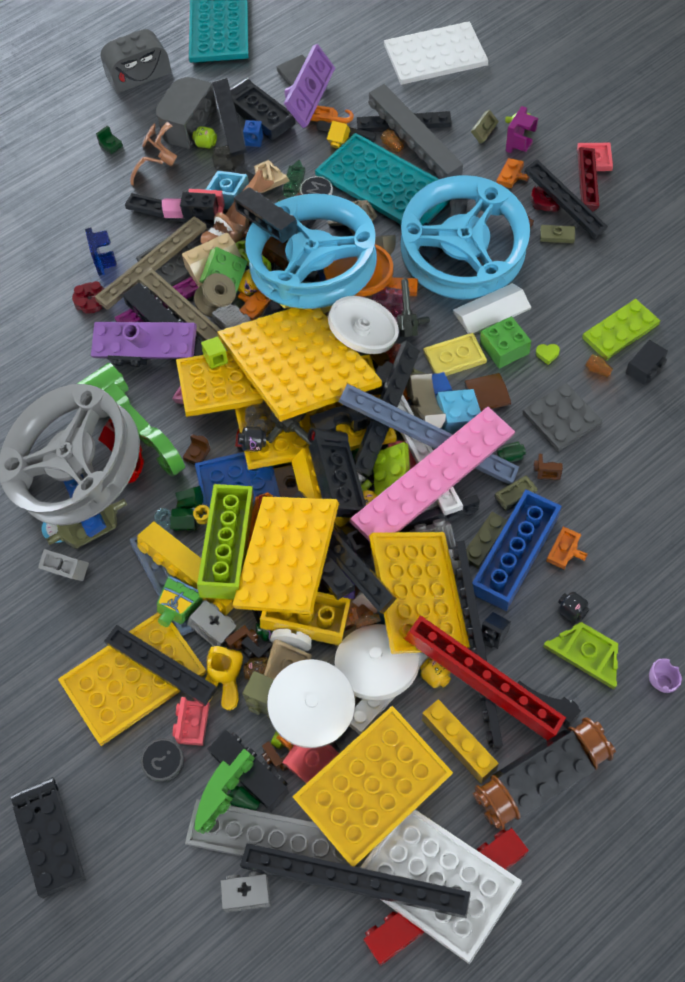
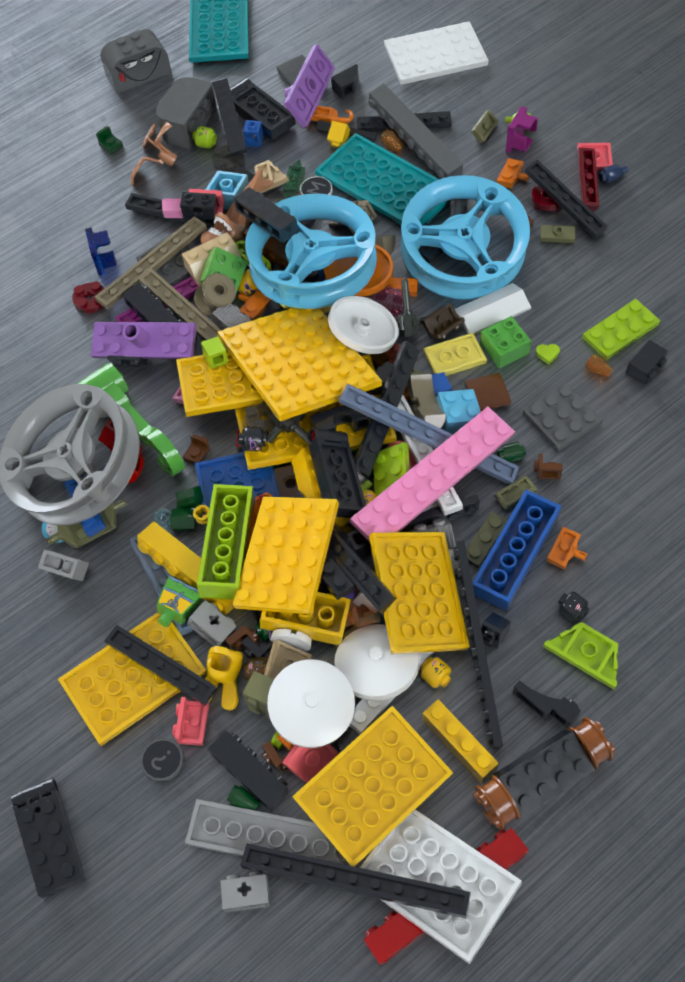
(215, 796): bright green slope -> none
(345, 82): none -> black slope
(442, 322): none -> dark brown bracket
(485, 678): red brick -> none
(612, 173): none -> dark blue plant
(665, 676): lavender hair -> none

